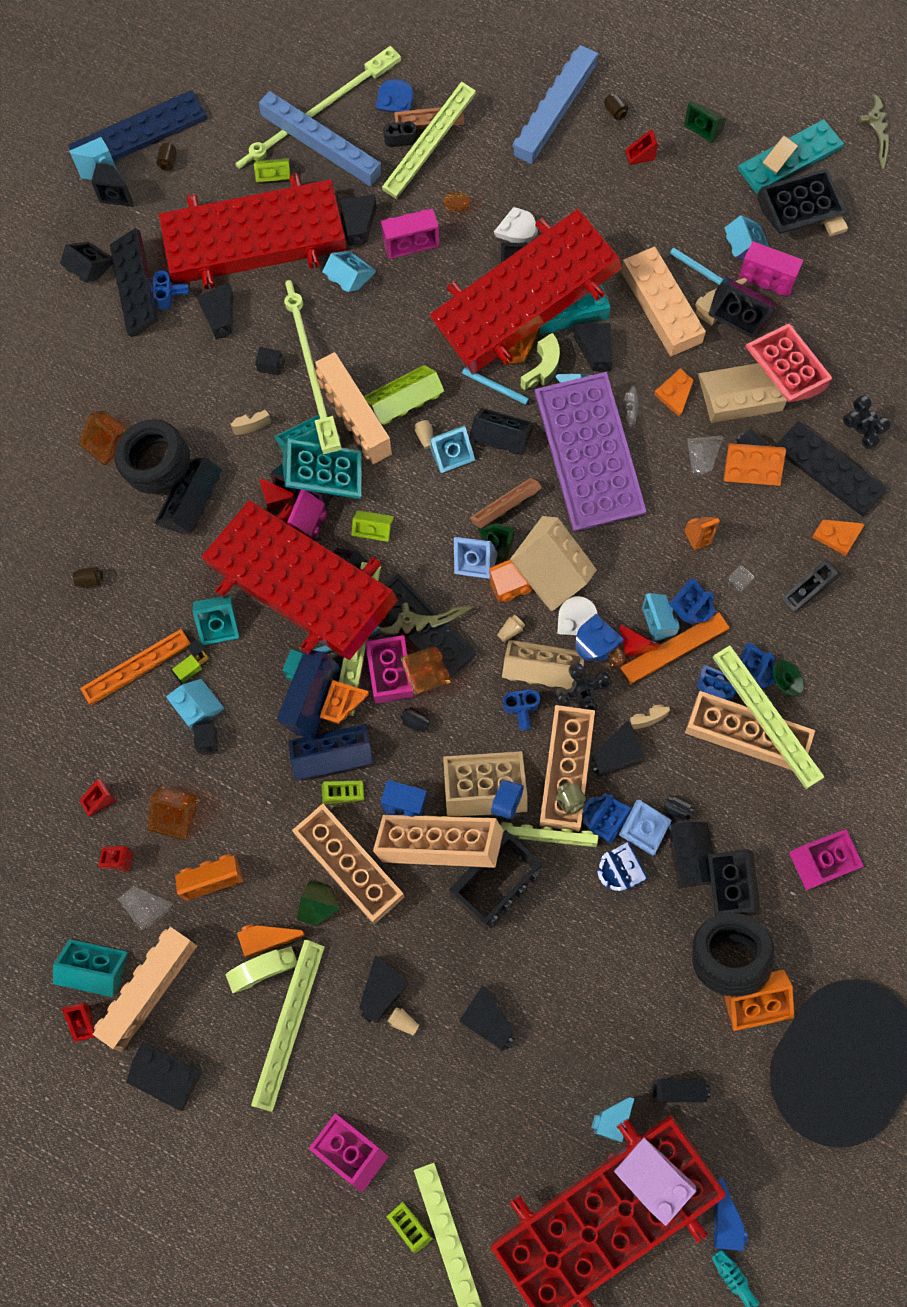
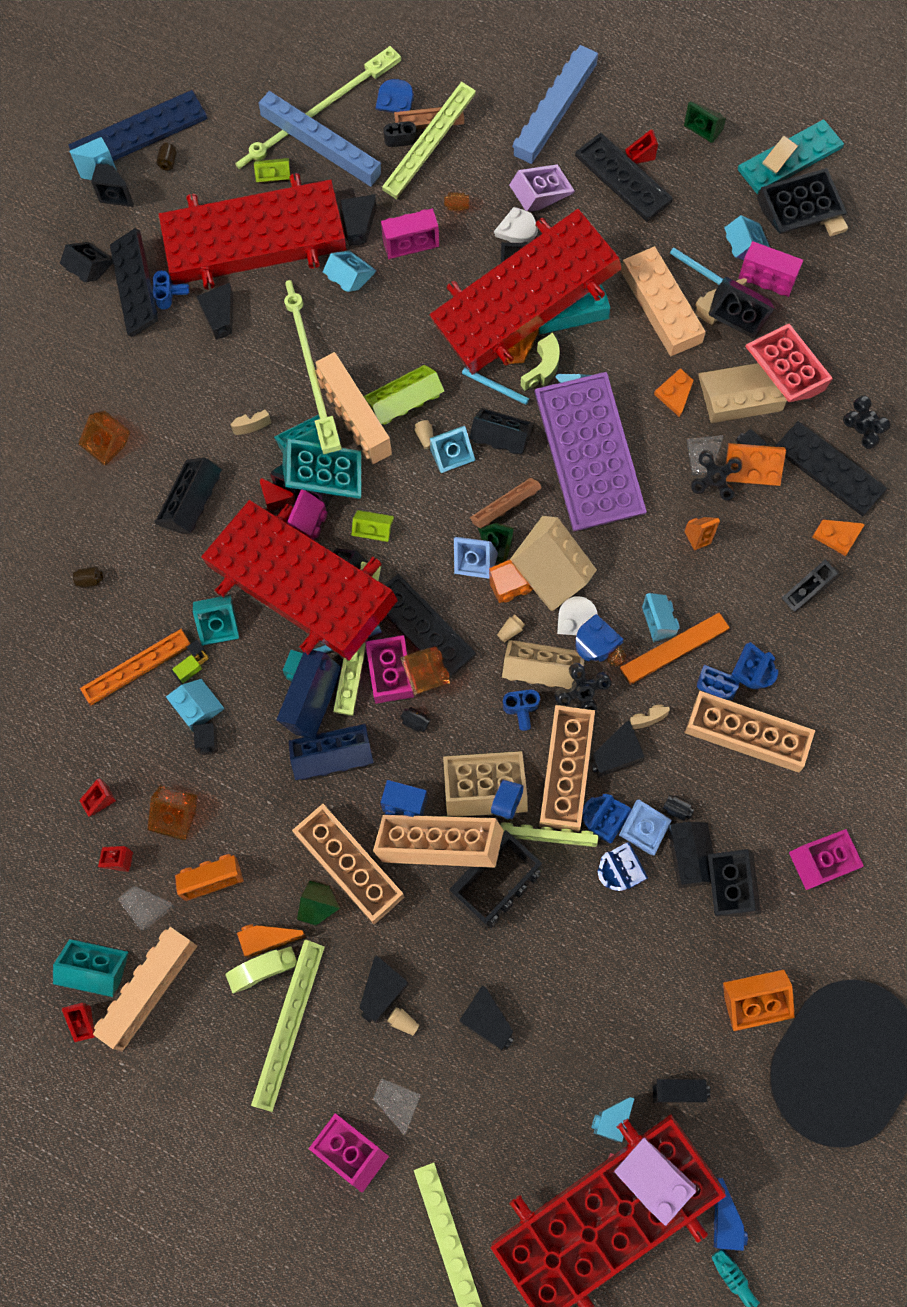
(139, 438): black tyre -> none
(162, 1076): black slope -> none
(269, 361): black brick -> none
(334, 799): lime slope -> none
(341, 701): orange wing -> none
(397, 1103): none -> clear wing
(408, 619): olive piece -> none
(422, 1242): lime slope -> none
(540, 187): none -> lavender slope
(571, 798): olive head -> none
(595, 344): black slope -> none
(616, 106): dark brown brick -> none
(623, 177): none -> black plate
(631, 401): clear slope -> none
(636, 643): red slope -> none
(693, 603): blue slope -> none
(712, 469): none -> black gear
(739, 929): black tyre -> none
(741, 578): clear tile -> none
(768, 717): yellowish green plate -> none
(788, 678): dark green dish -> none
(875, 119): olive piece -> none

